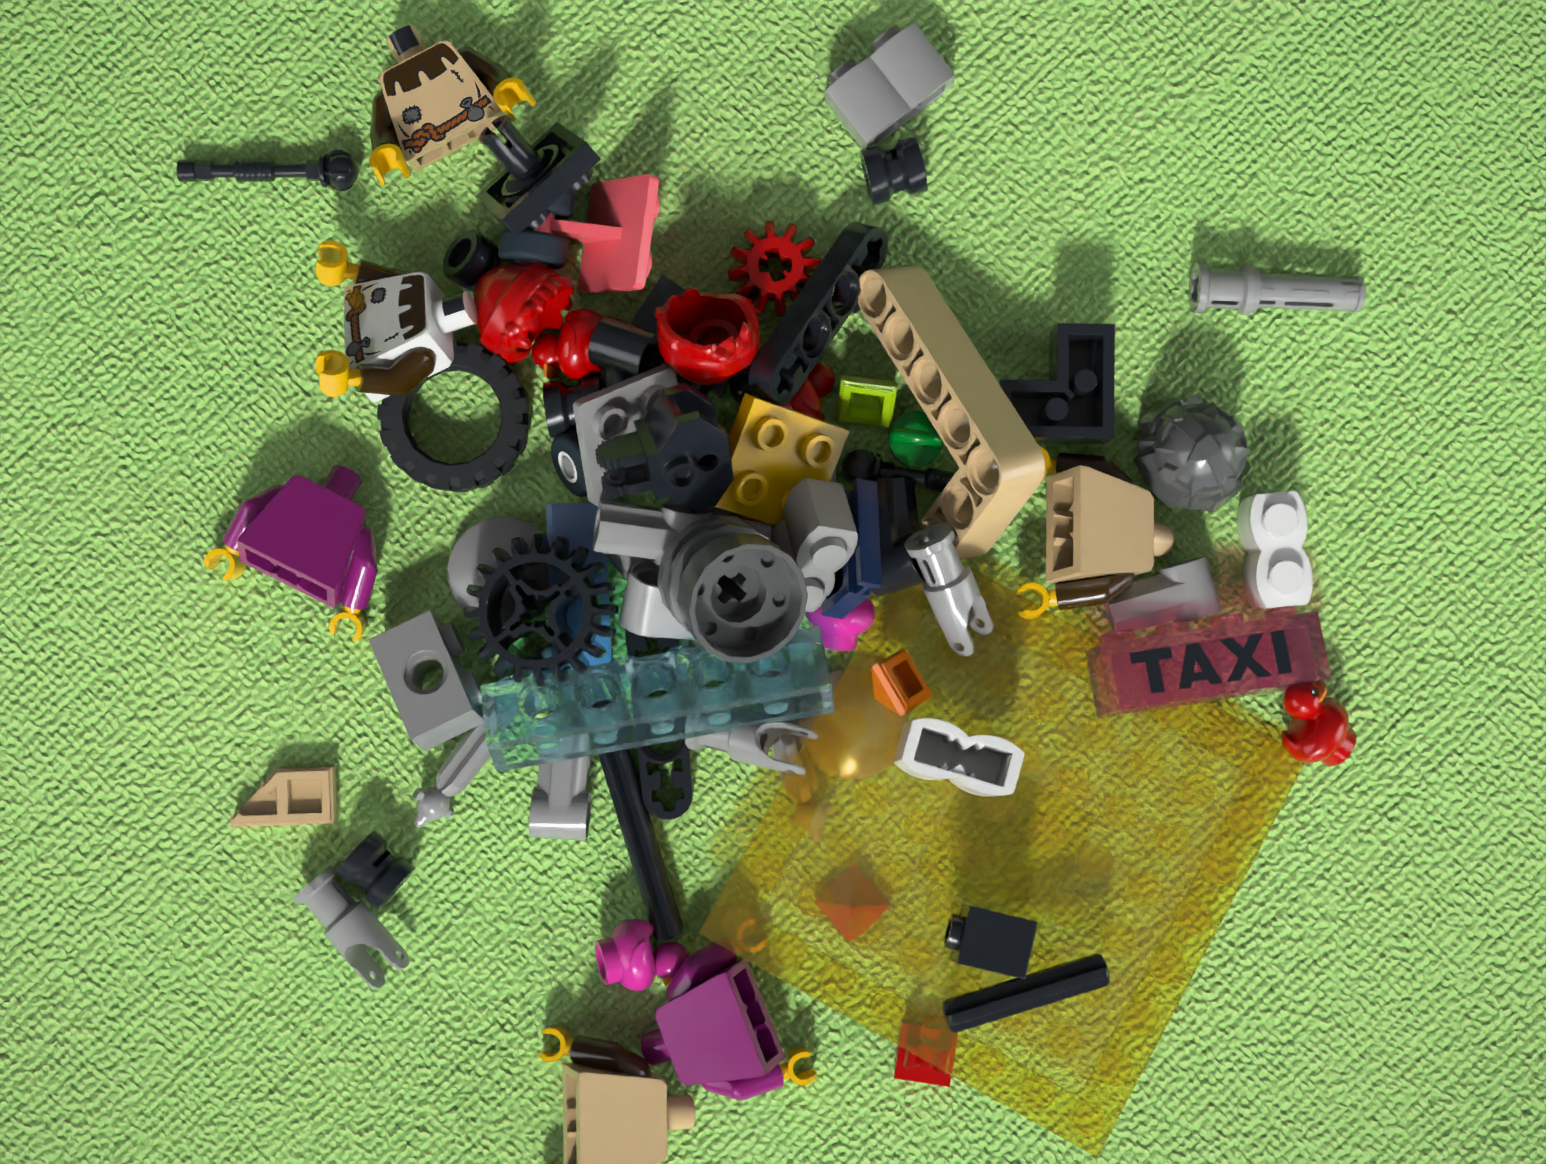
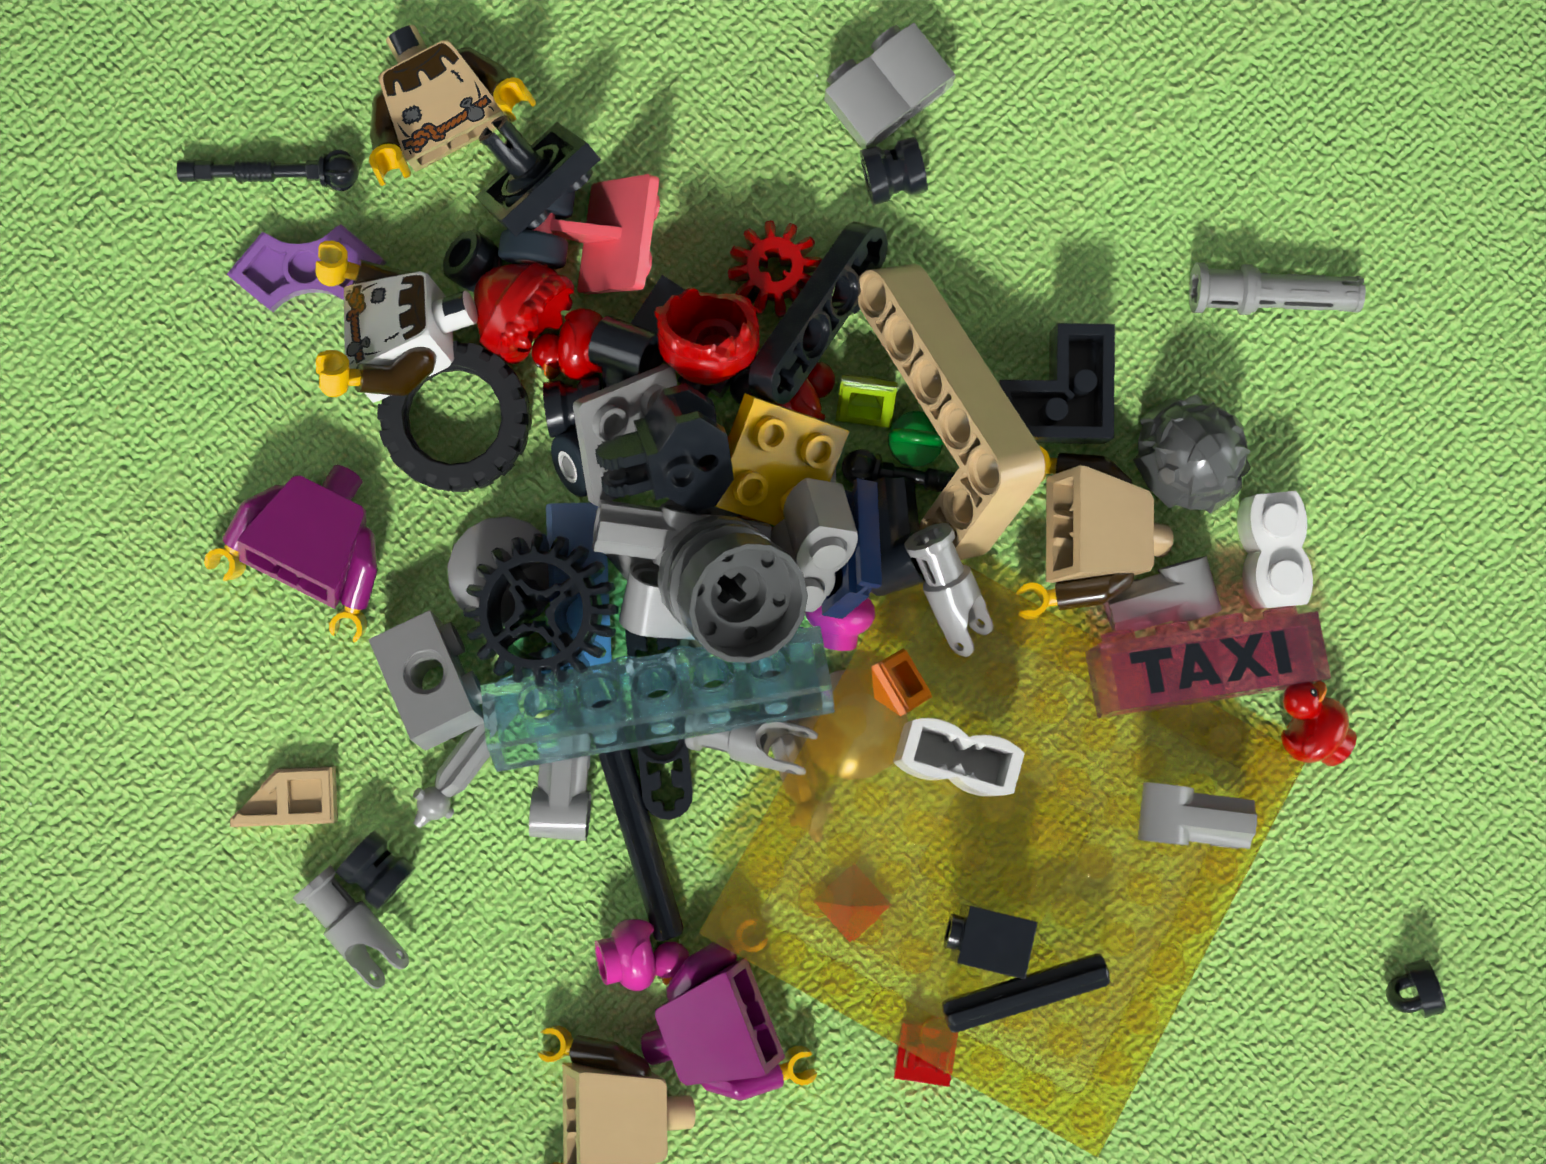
(282, 270): none -> medium lavender tile
(1180, 816): none -> light grey piece
(1424, 987): none -> black tile

